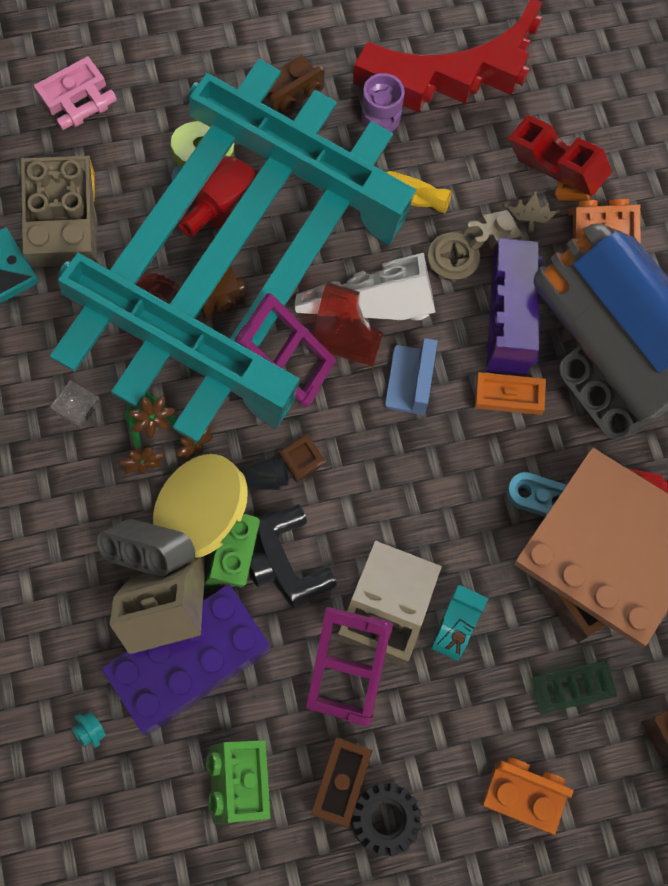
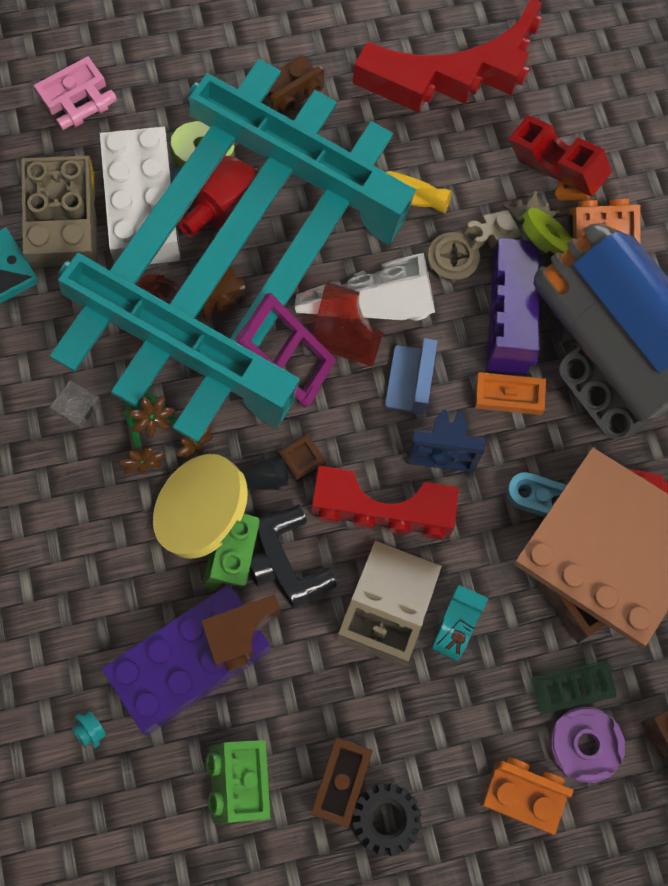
(134, 181): none -> white brick
(145, 547): dark grey beam -> none
(159, 609): dark tan slope -> none
(234, 632): none -> reddish brown arch
(341, 498): none -> red arch
(373, 625): magenta window -> none
(382, 101): medium lavender wheel -> none
(444, 445): none -> dark blue piece
(545, 231): none -> lime tile
(565, 750): none -> medium lavender tile

